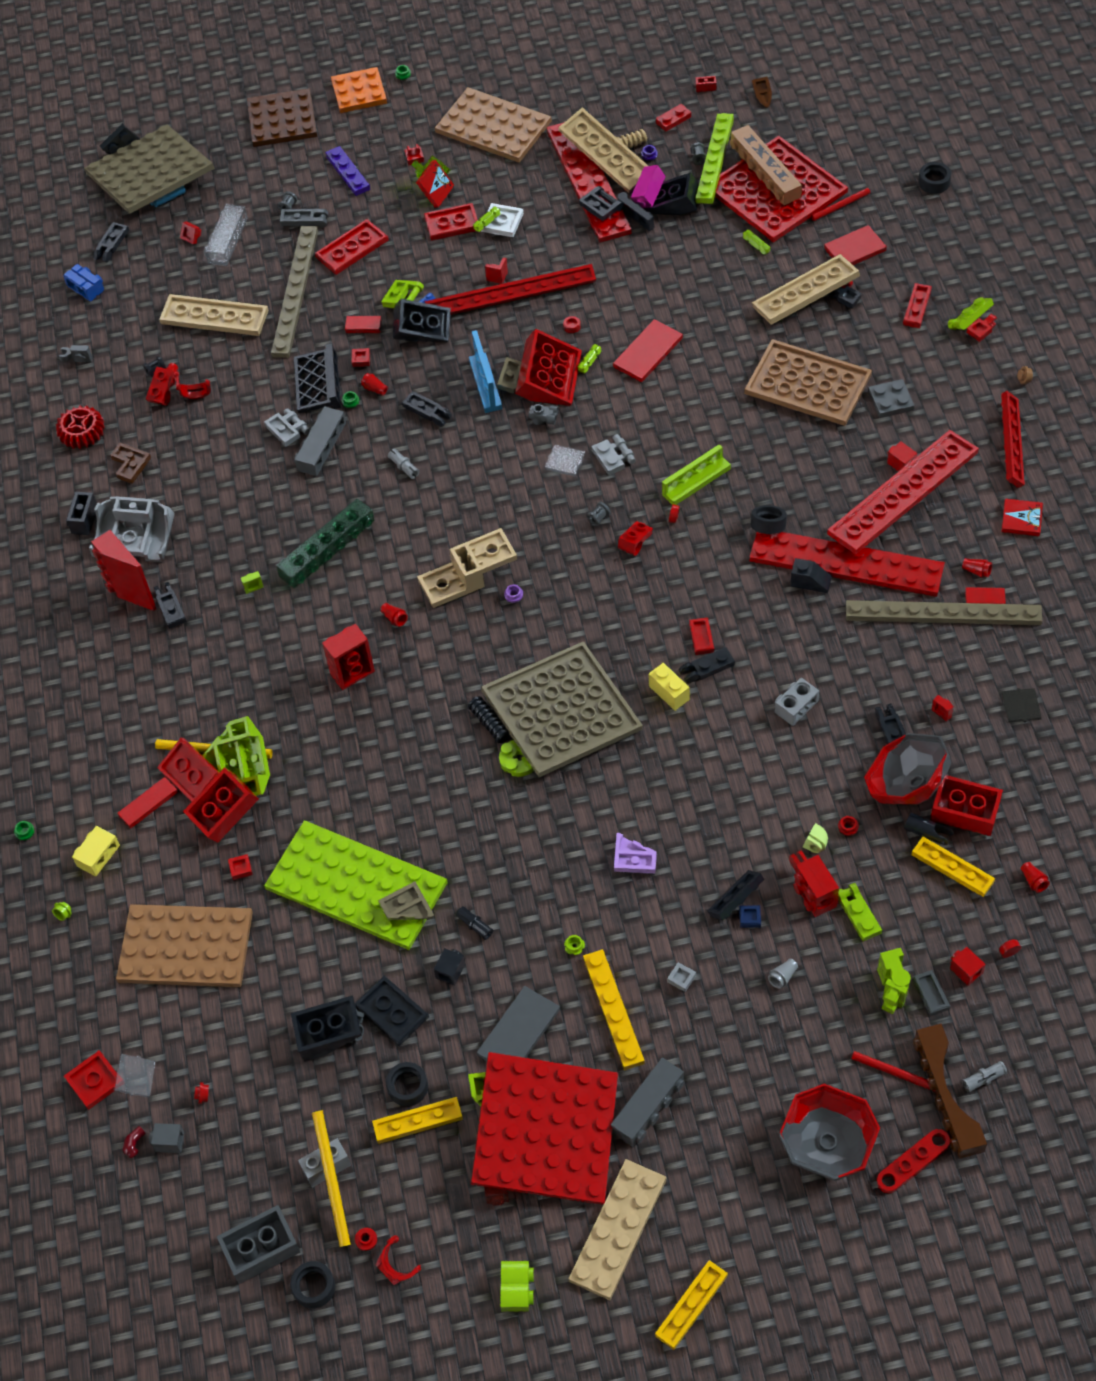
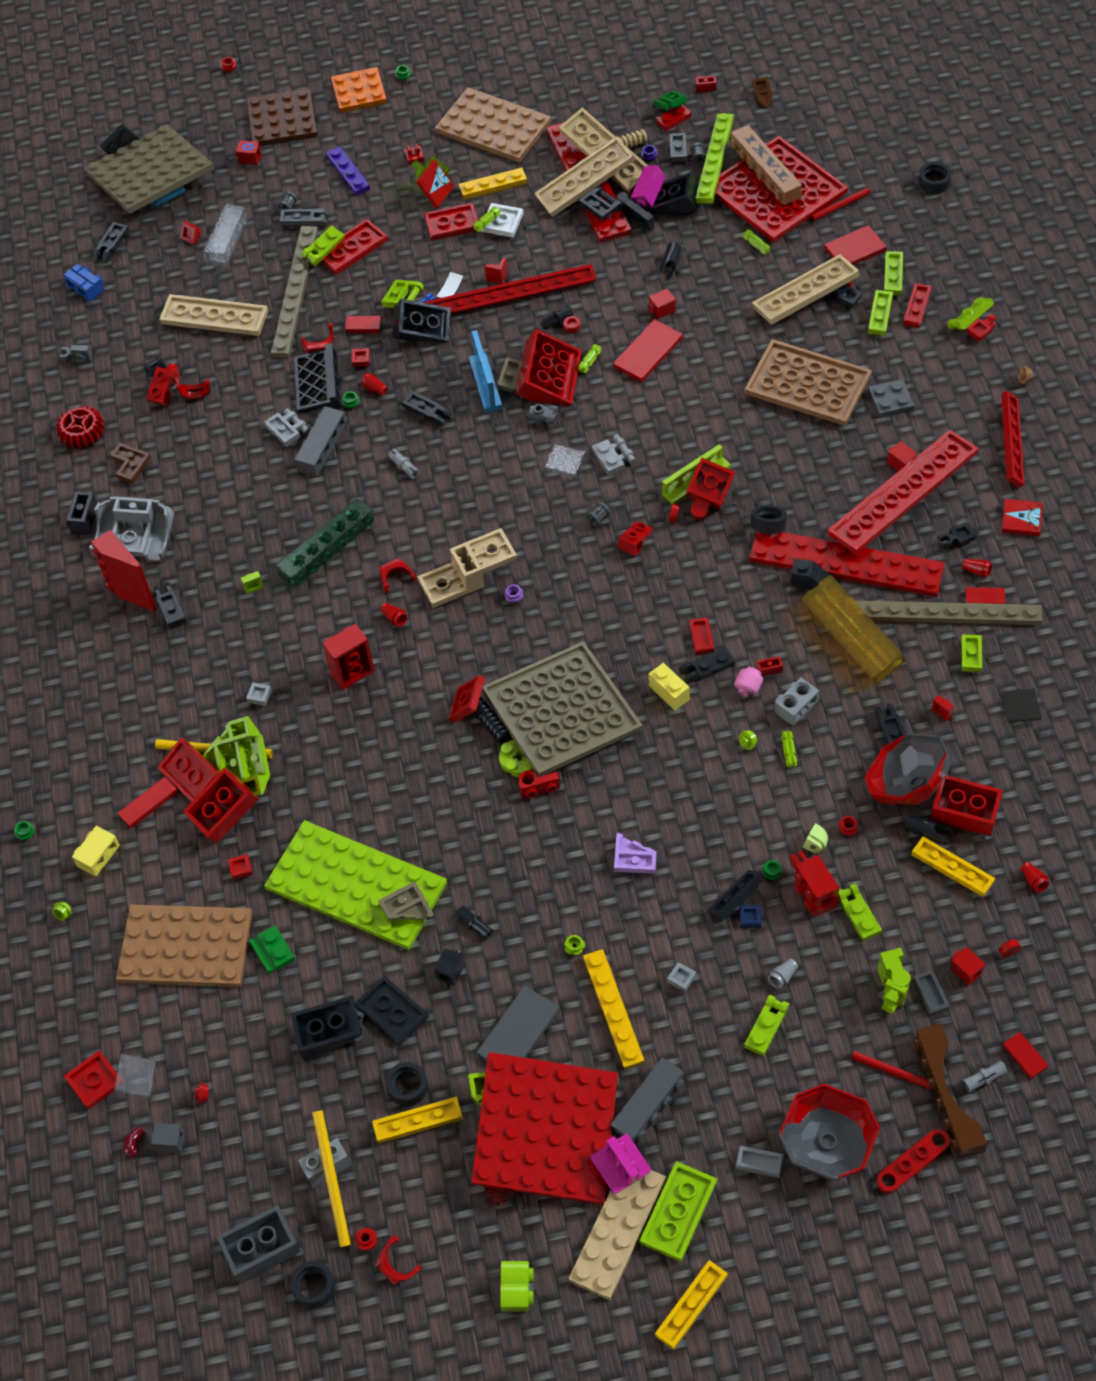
(228, 64): none -> red plate
(248, 152): none -> red brick
(259, 694): none -> light grey plate
(272, 949): none -> green plate
(309, 347): none -> red helmet
(323, 245): none -> lime plate
(391, 567): none -> red helmet
(450, 285): none -> white sticker
(466, 699): none -> red tile
(493, 183): none -> yellow plate
(539, 785): none -> red plate
(556, 317): none -> black axle
(584, 176): none -> tan plate
(620, 1163): none -> dark pink bracket
(662, 304): none -> red brick
(671, 258): none -> black piece
(672, 99): none -> green plate
(678, 147): none -> dark grey plate
(678, 1211): none -> lime plate
(709, 487): none -> red brick
(747, 739): none -> lime plate
(748, 681): none -> bright pink head
(759, 1161): none -> light grey tile
(766, 1026): none -> lime plate
(770, 666): none -> red piece
(772, 870): none -> green plate
(789, 749): none -> lime axle
(853, 630): none -> clear yellow brick
(880, 312): none -> lime plate
(893, 272): none -> lime plate
(959, 534): none -> black plate
(971, 653): none -> lime plate
(1025, 1055): none -> red tile

